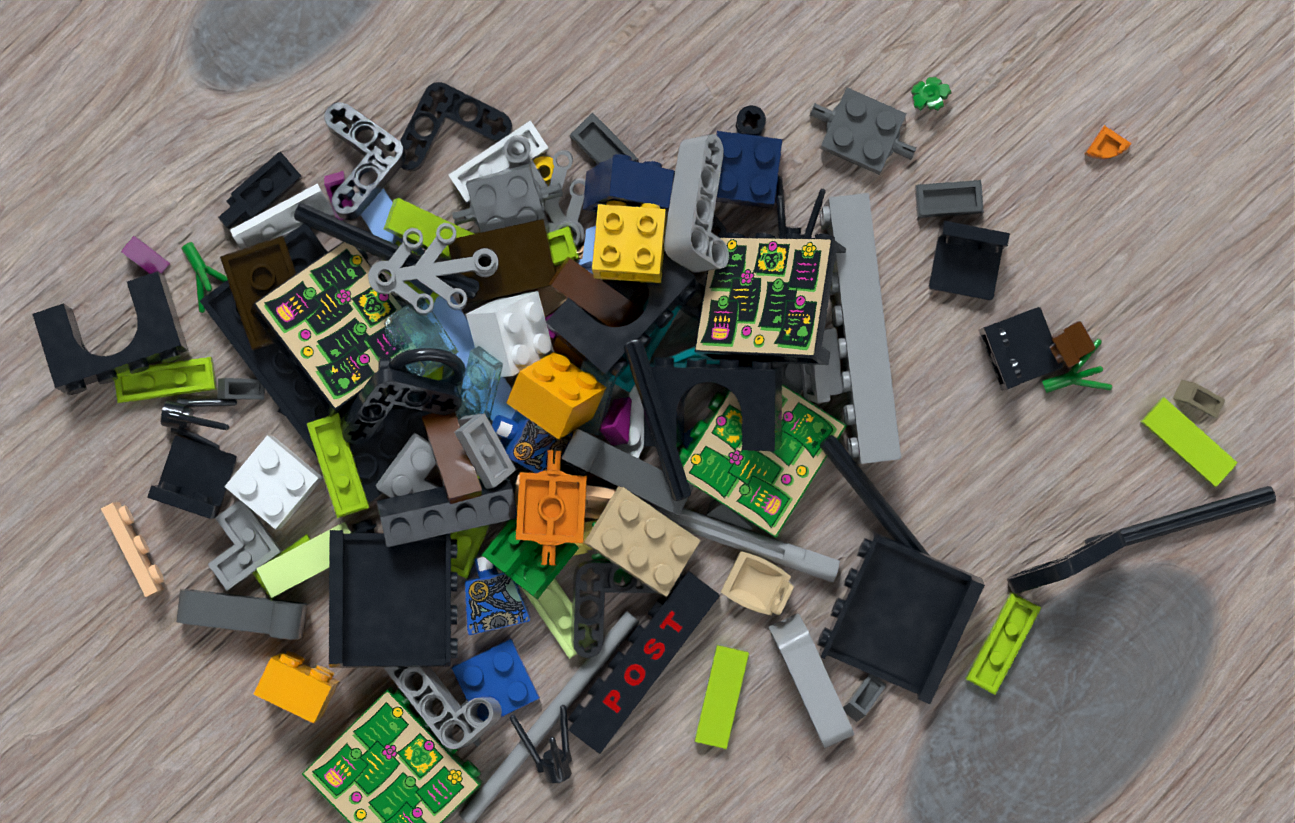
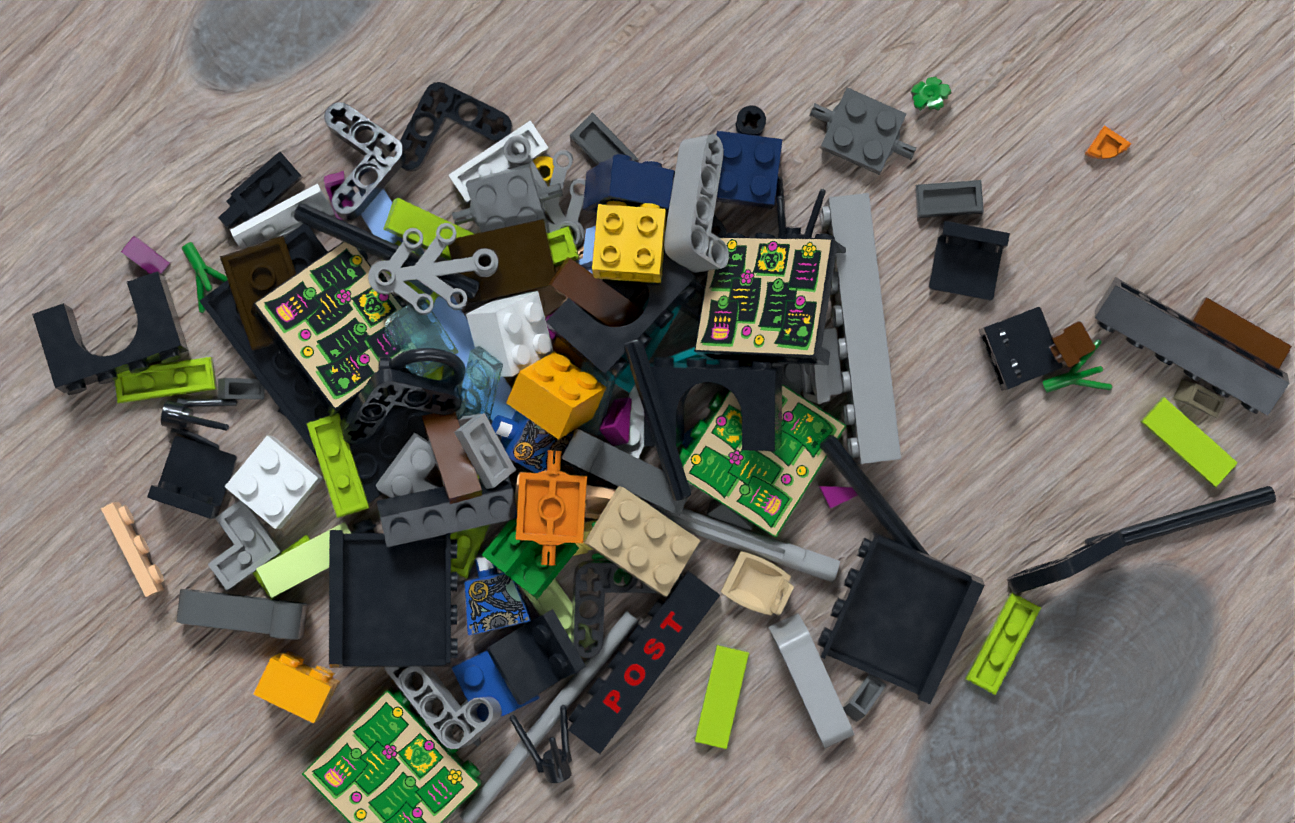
(535, 657): none -> black bracket
(837, 495): none -> magenta piece
(1191, 347): none -> black brick
(1241, 332): none -> reddish brown tile

